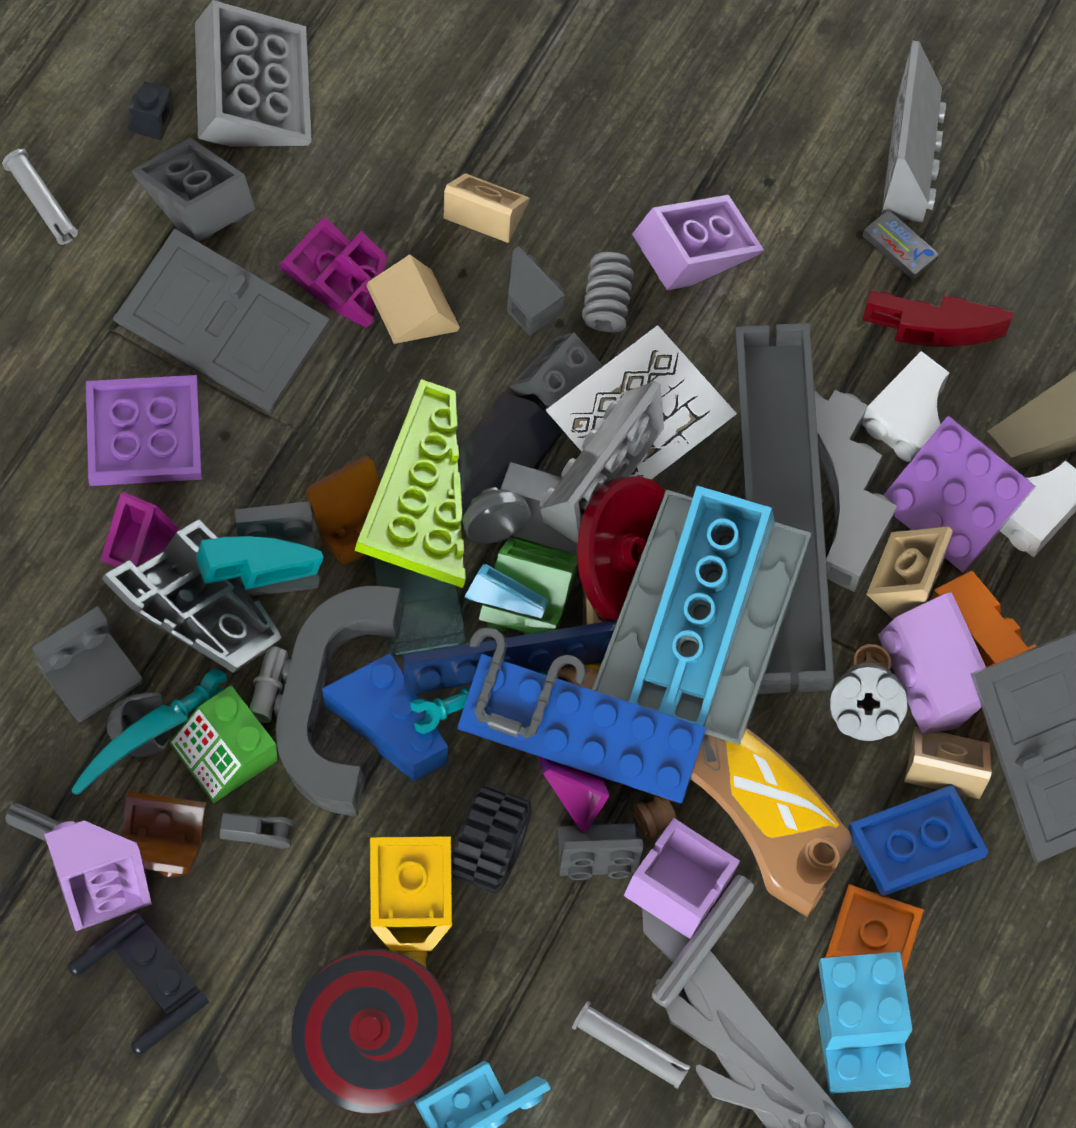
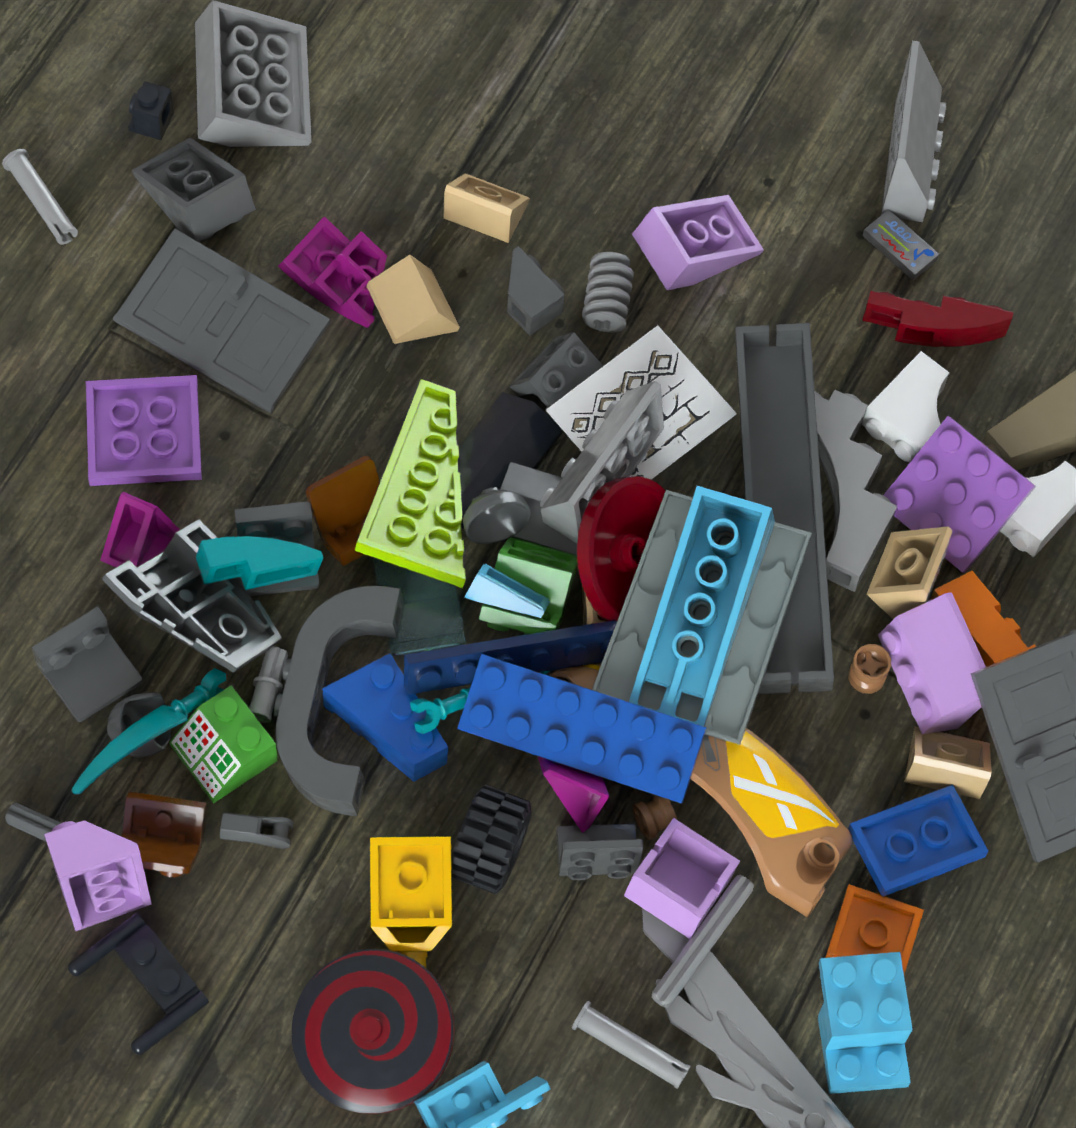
(504, 724): dark grey piece -> none
(882, 719): plate -> none

